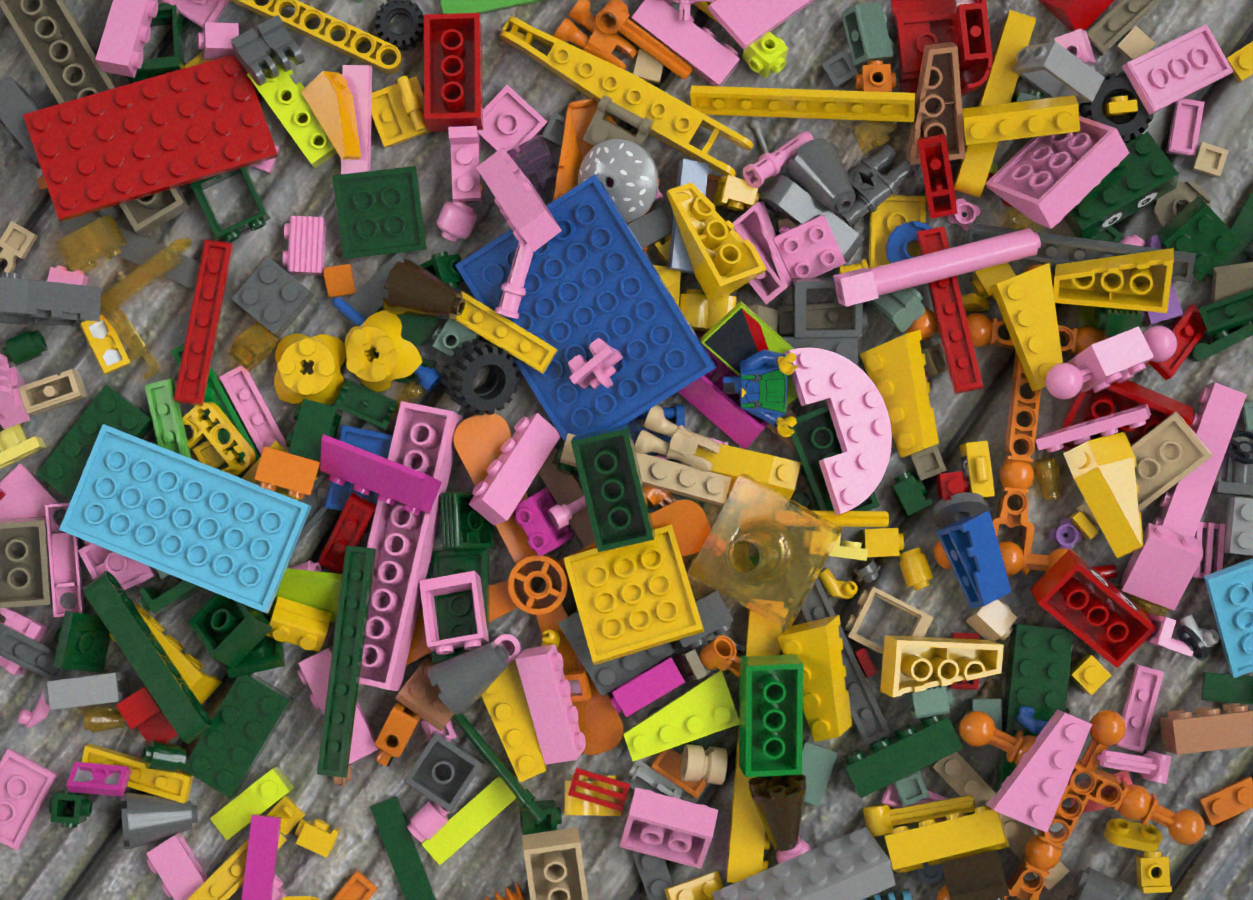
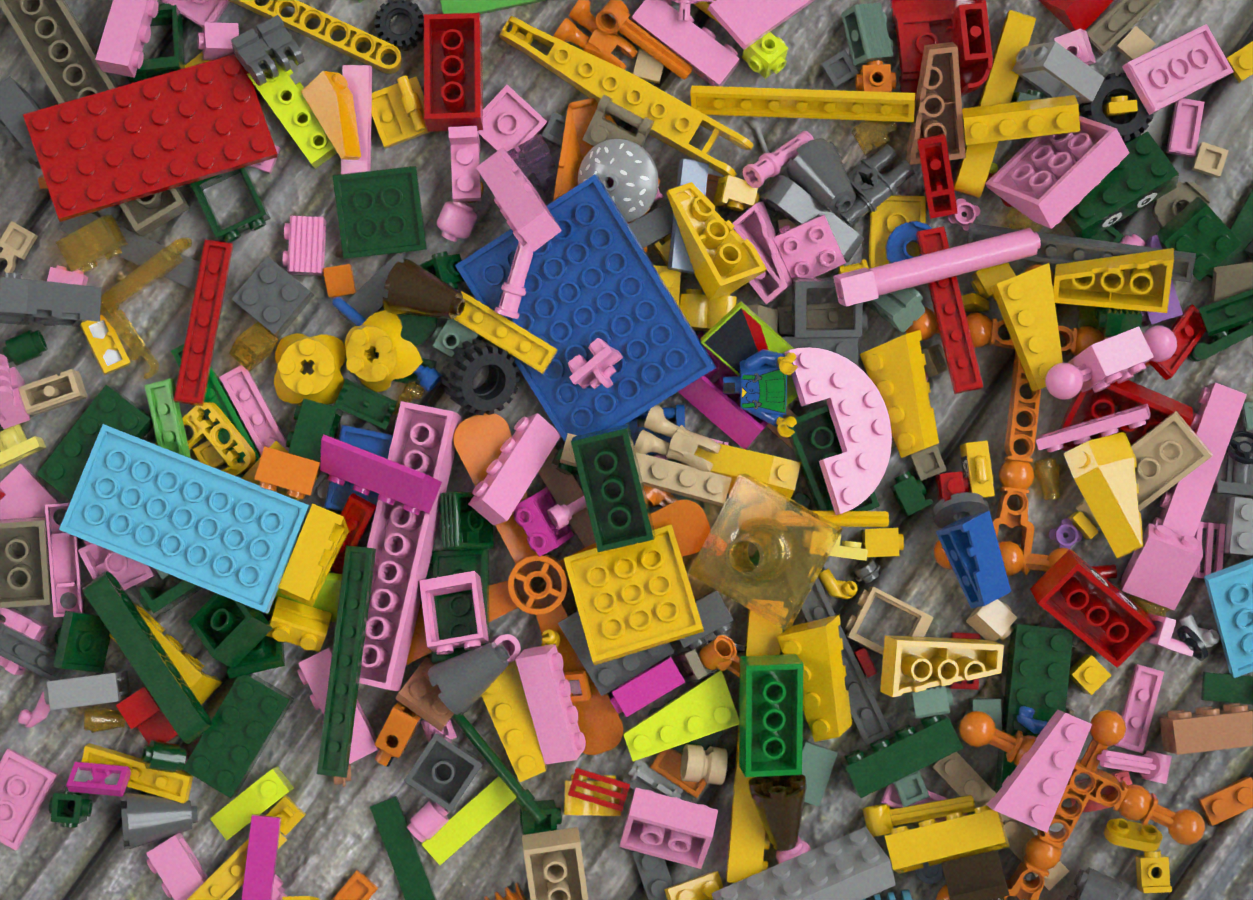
(313, 555): none -> yellow wedge
(317, 836): yellow brick -> none
(915, 569): yellow brick -> none

